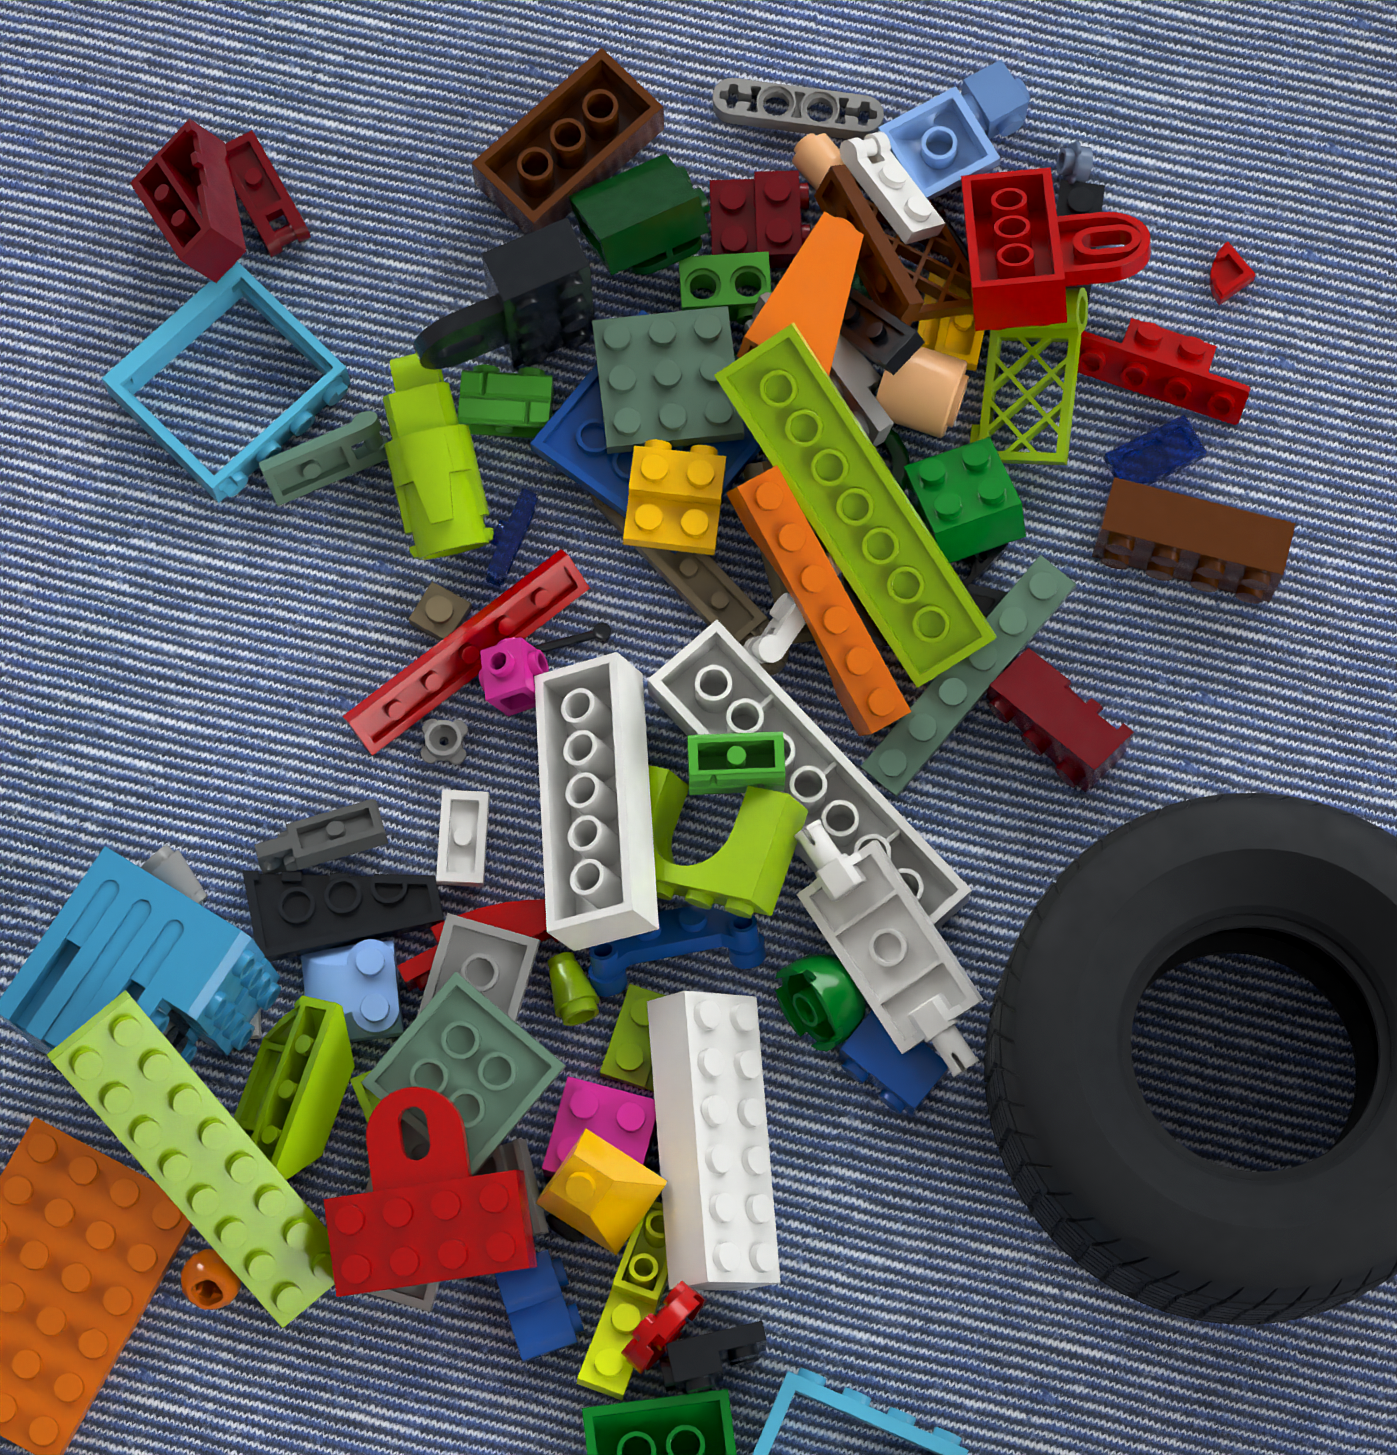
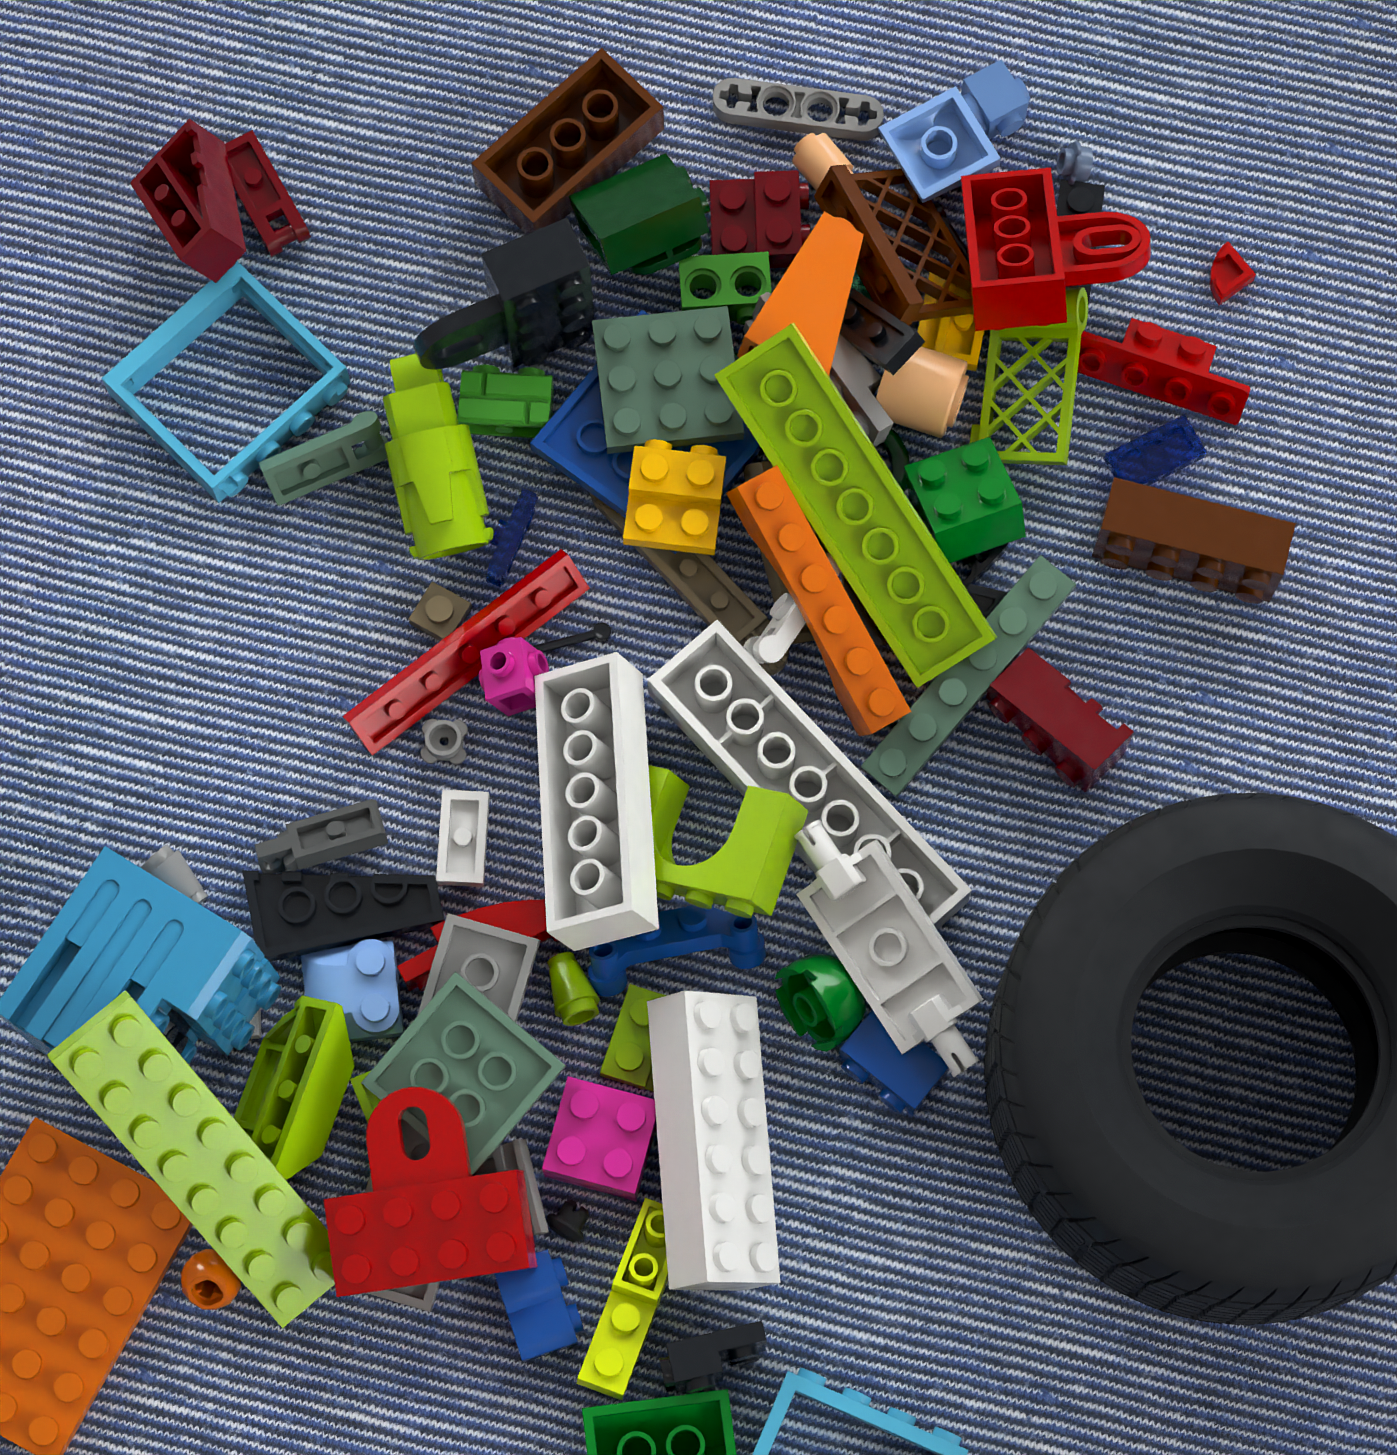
(601, 1191): yellow slope -> none
(655, 1331): red plate -> none
(734, 761): bright green brick -> none
(891, 187): white plate -> none

